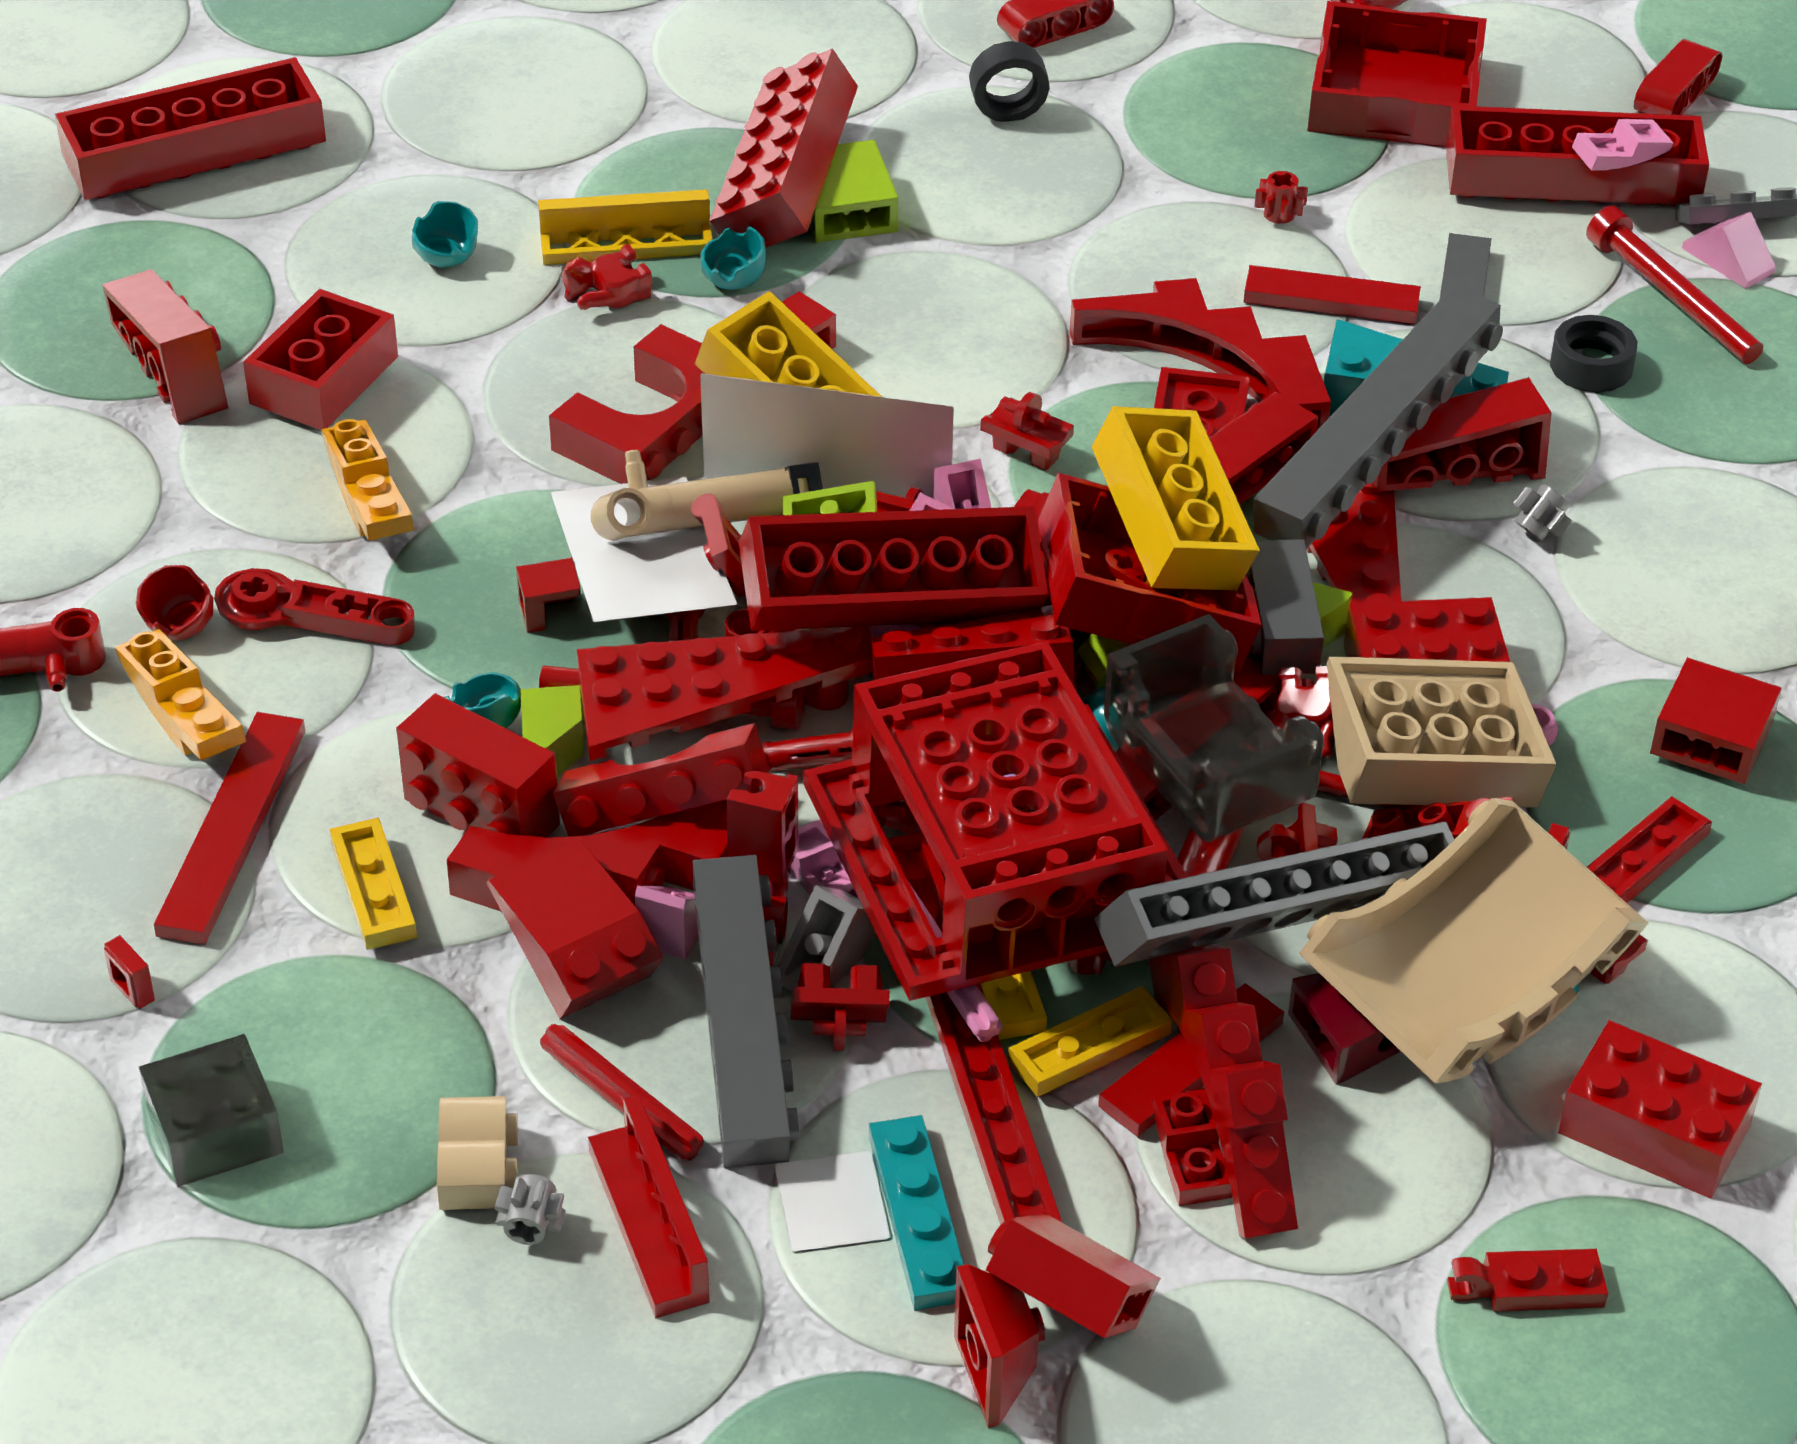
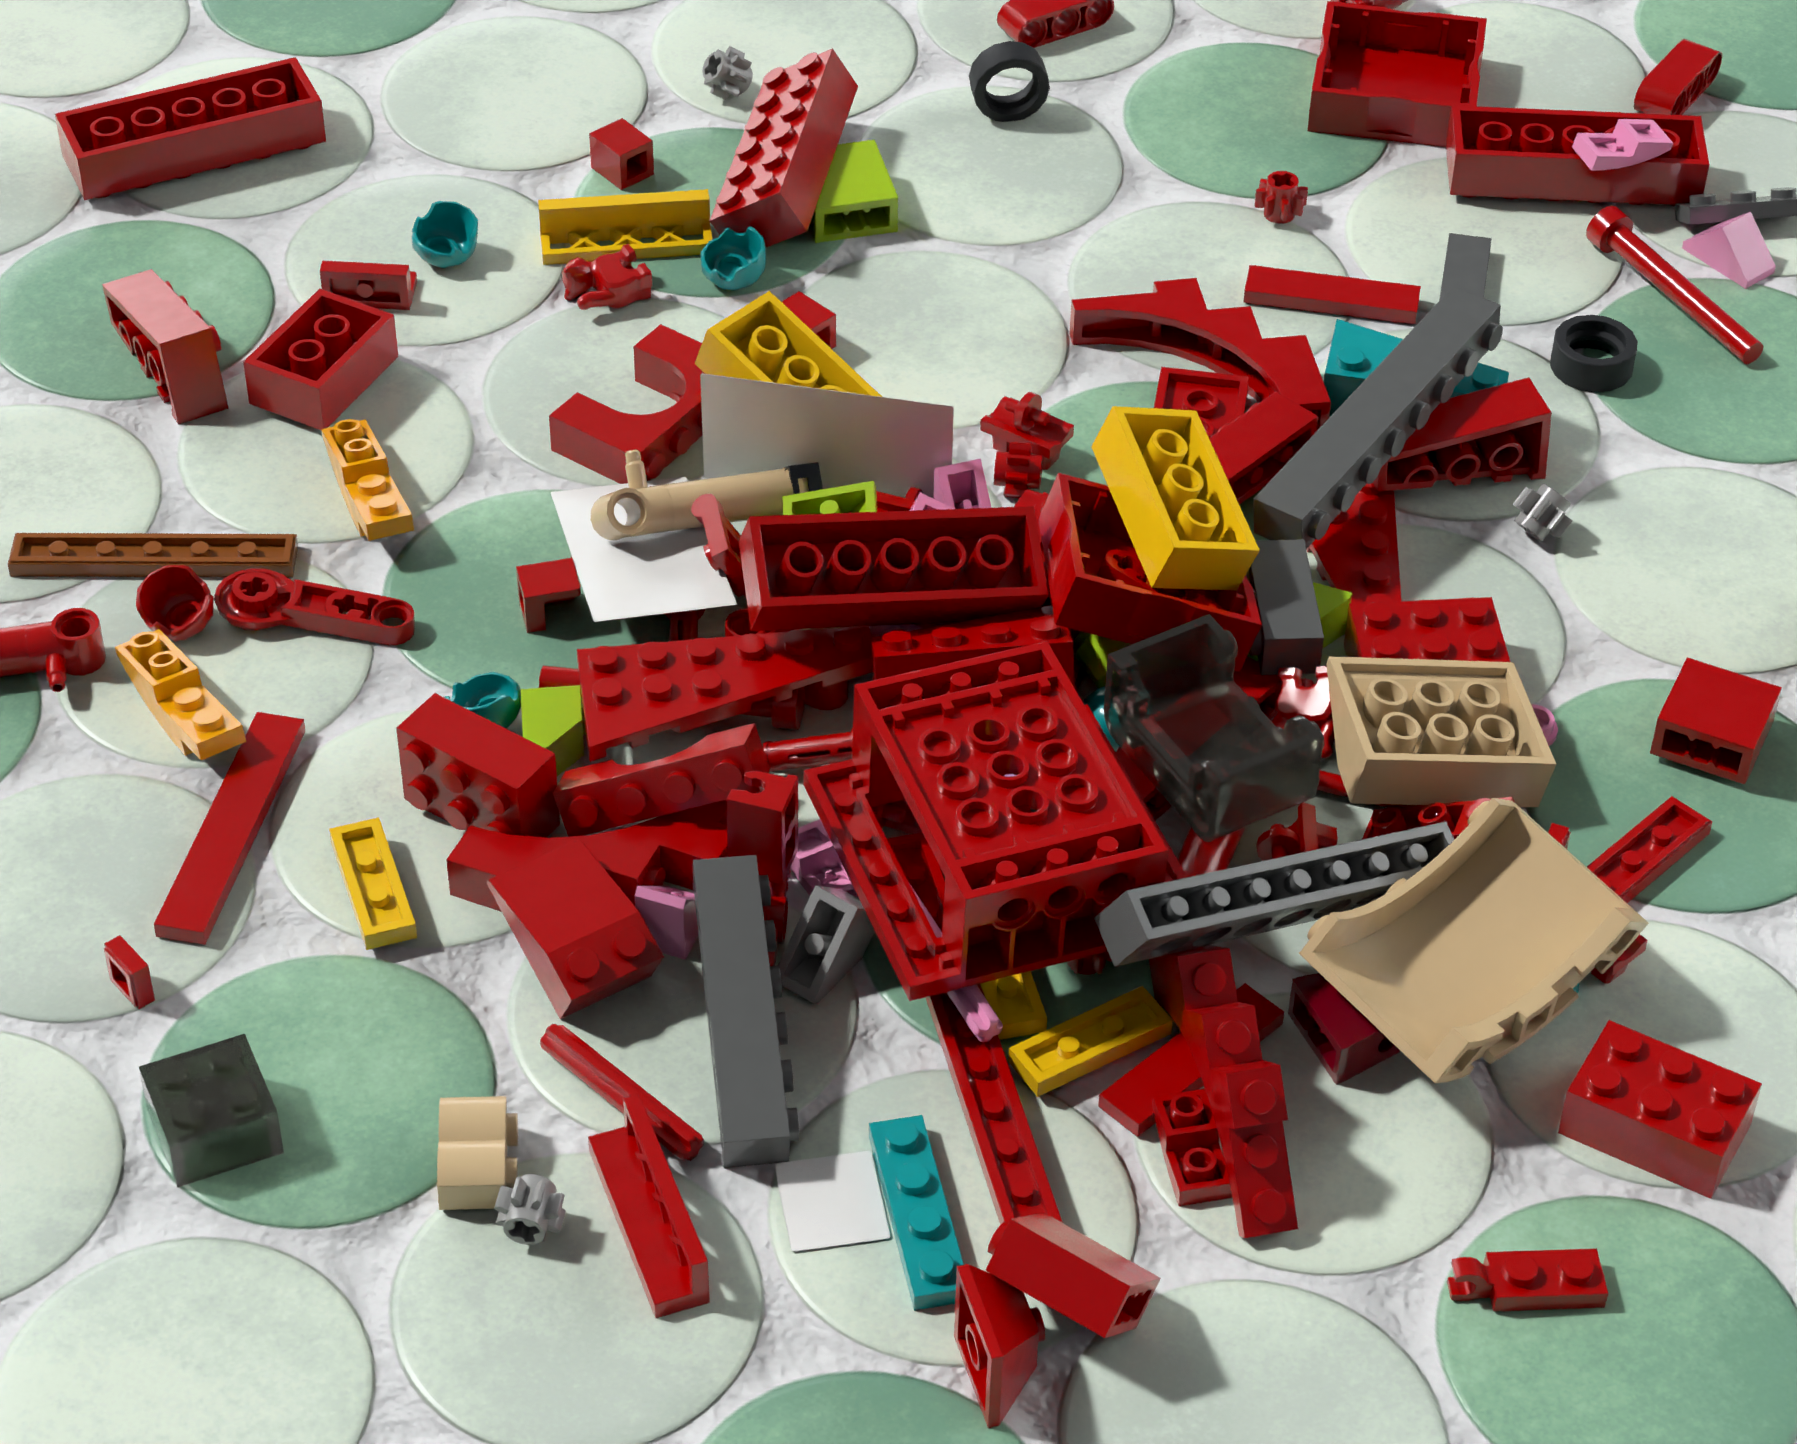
(145, 552): none -> dark orange tile
(370, 283): none -> red panel
(621, 153): none -> red brick
(727, 73): none -> light grey gear
(839, 1010): red hips -> none
(1018, 469): none -> red gear

